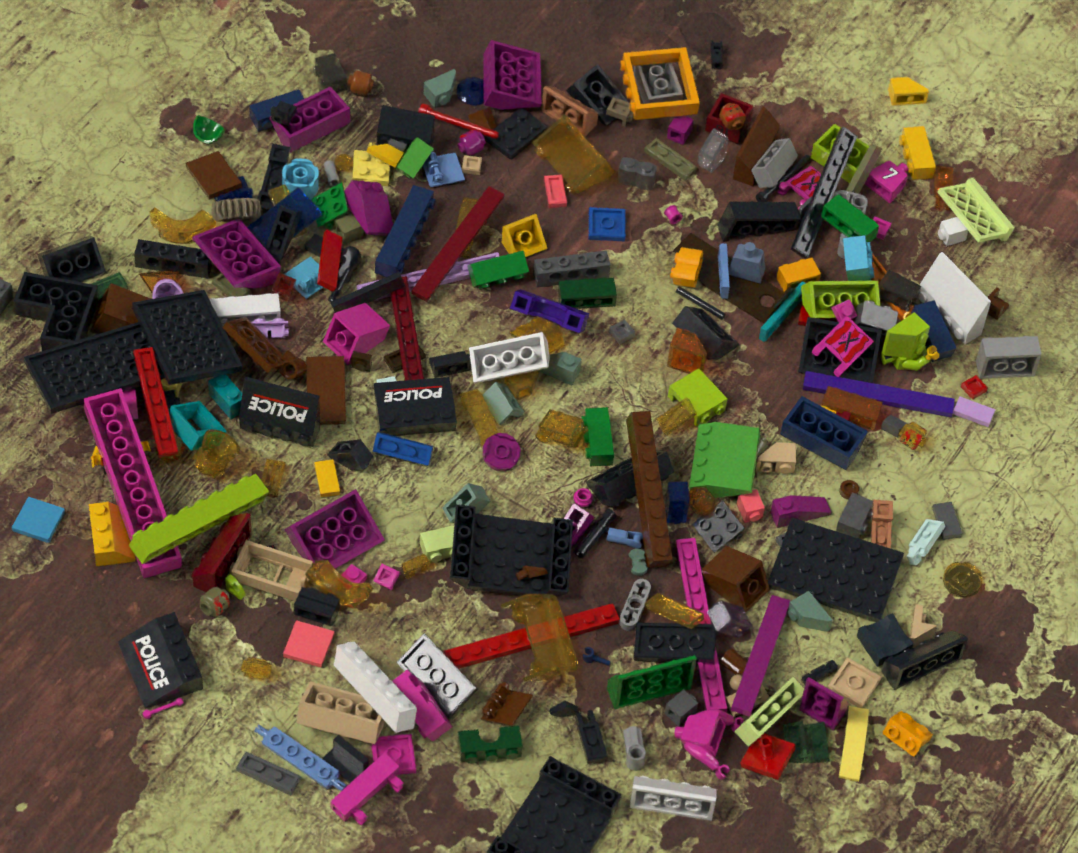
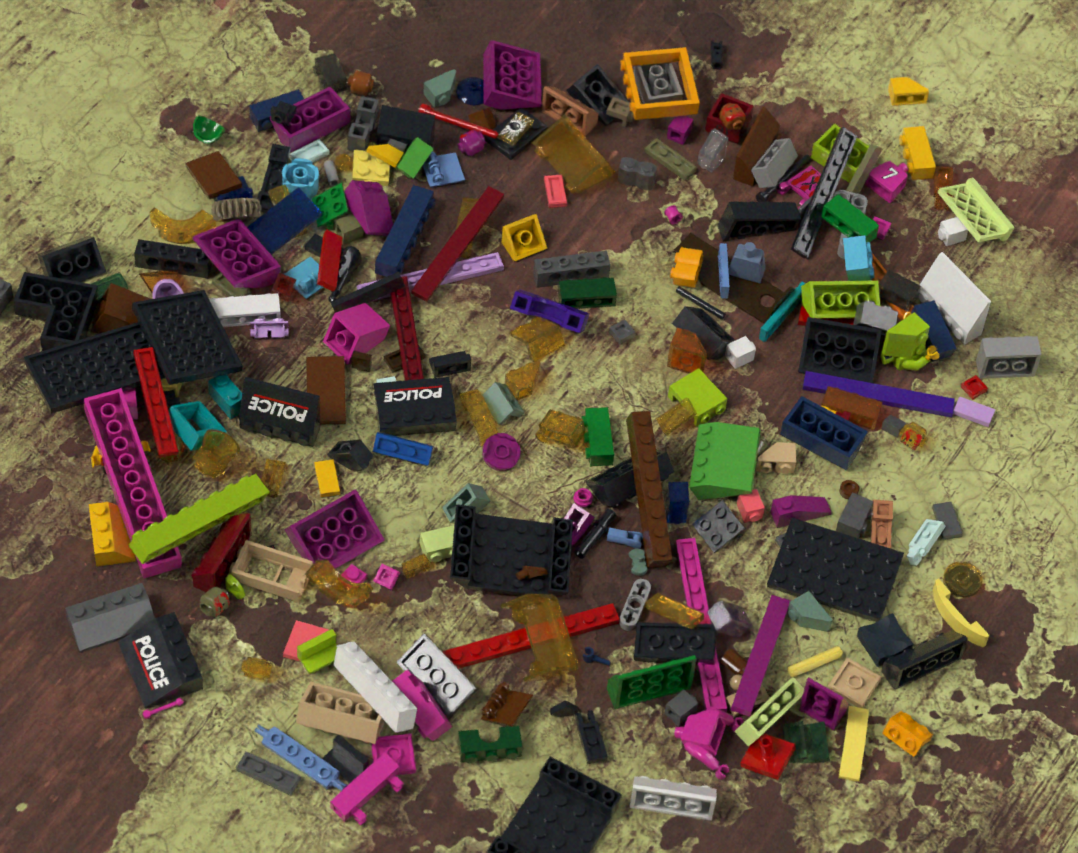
(38, 519): dark azure tile -> none
(109, 617): none -> dark grey slope
(262, 350): reddish brown hinge -> none
(283, 231): black slope -> none
(312, 152): none -> light aqua tile
(317, 606): black brick -> none
(318, 651): none -> lime panel
(363, 127): none -> dark grey arch
(471, 165): tan tile -> none
(498, 269): green brick -> none
(509, 357): white slope -> none
(515, 128): none -> tile
(563, 367): sand green slope -> none
(606, 224): blue tile -> none
(634, 747): light grey piece -> none
(701, 500): clear orange head -> none
(736, 577): reddish brown slope -> none
(740, 352): none -> white brick
(793, 274): light orange brick -> none
(815, 661): none -> light yellow axle
(820, 672): black axle -> none
(844, 309): dark pink plate -> none
(845, 343): flag -> none
(920, 630): tan slope -> none
(955, 620): none -> light yellow slope
(997, 305): reddish brown panel -> none

